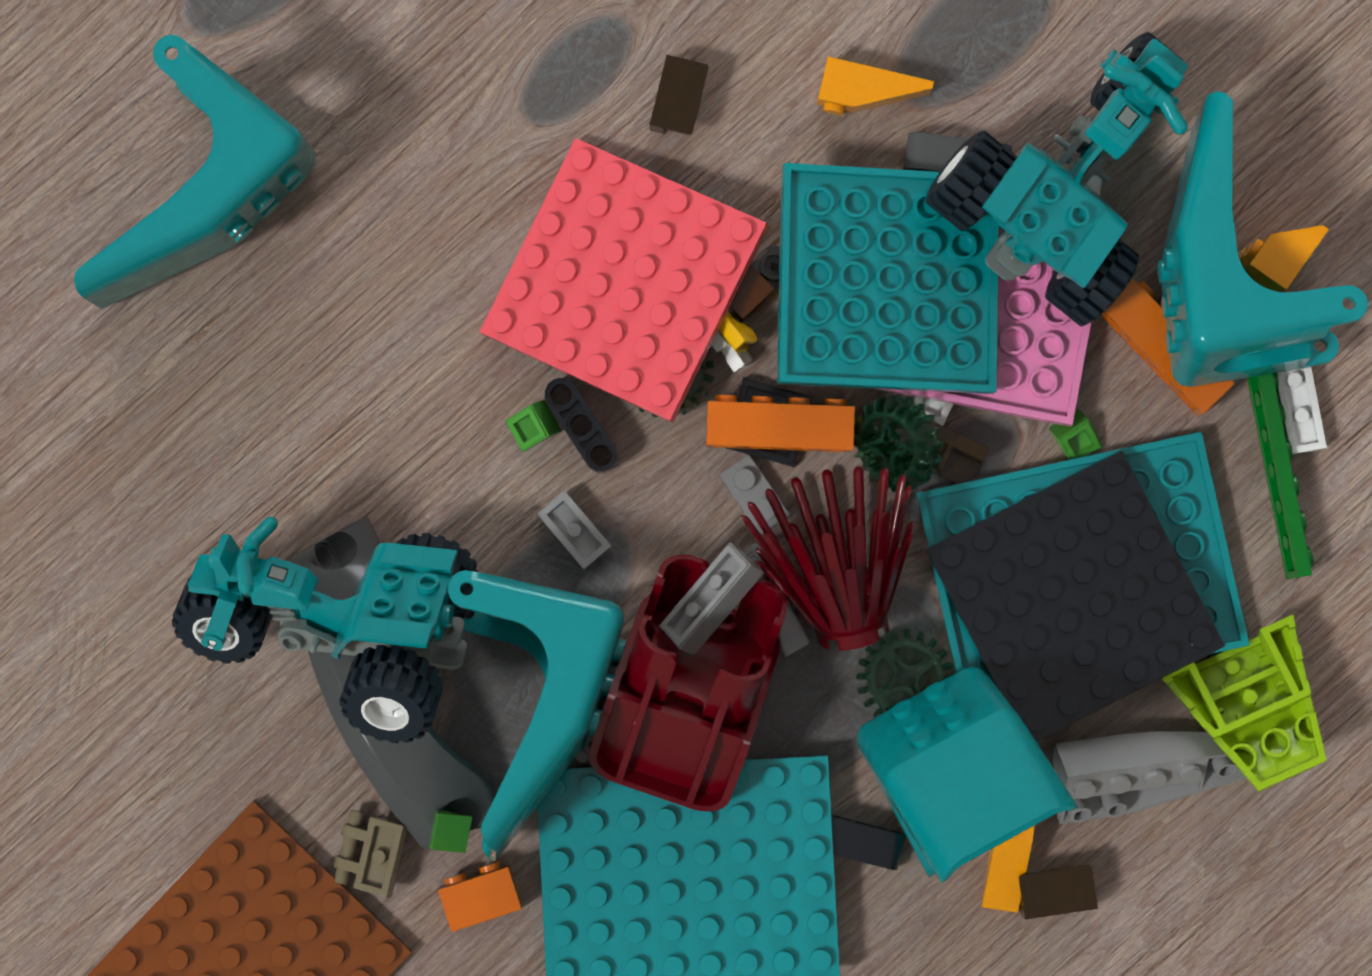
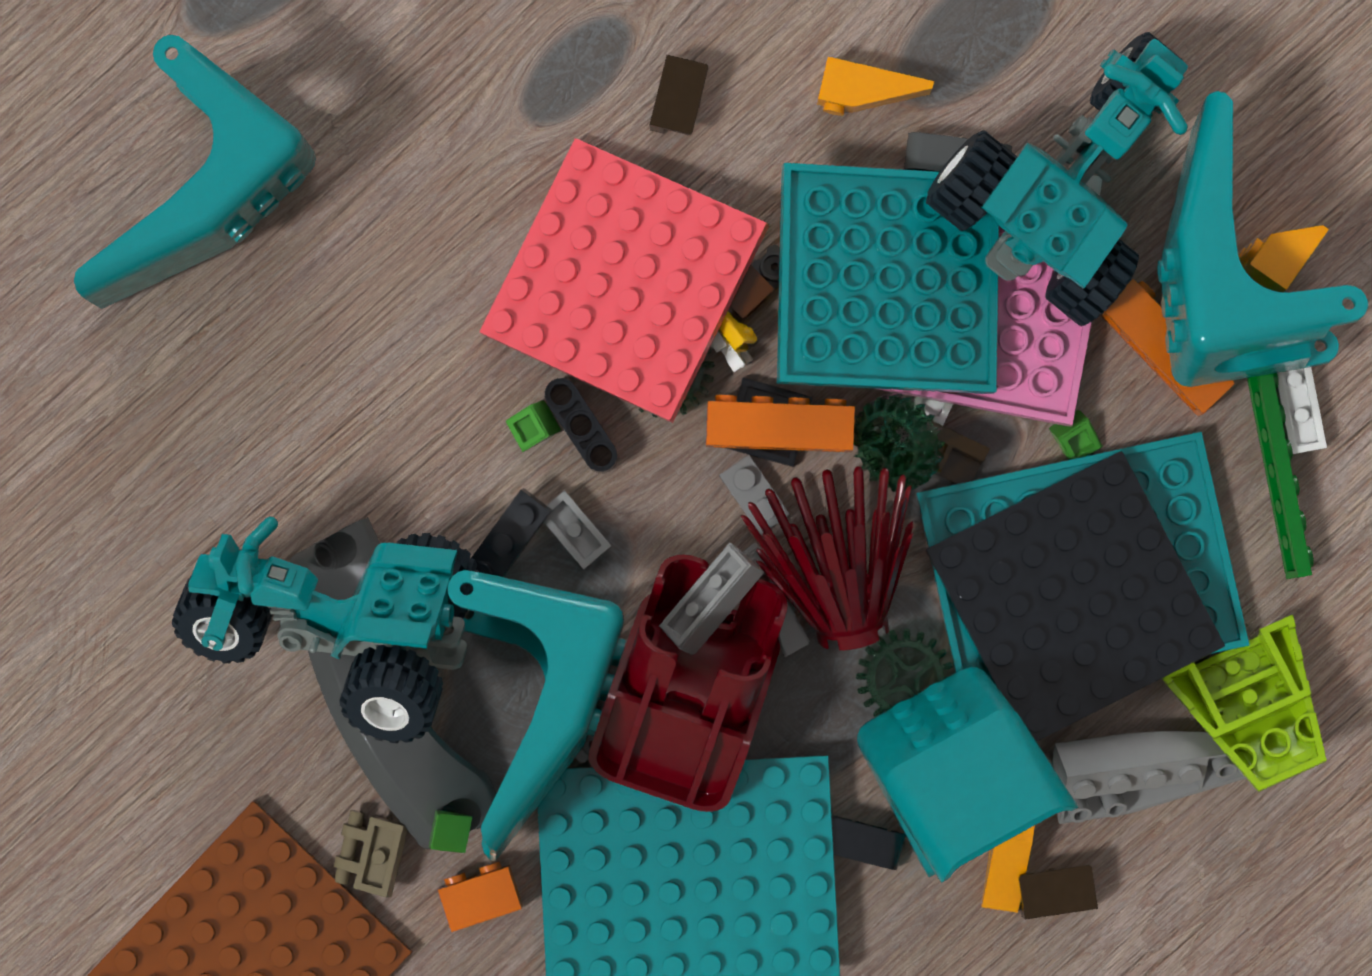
(511, 534): none -> black plate

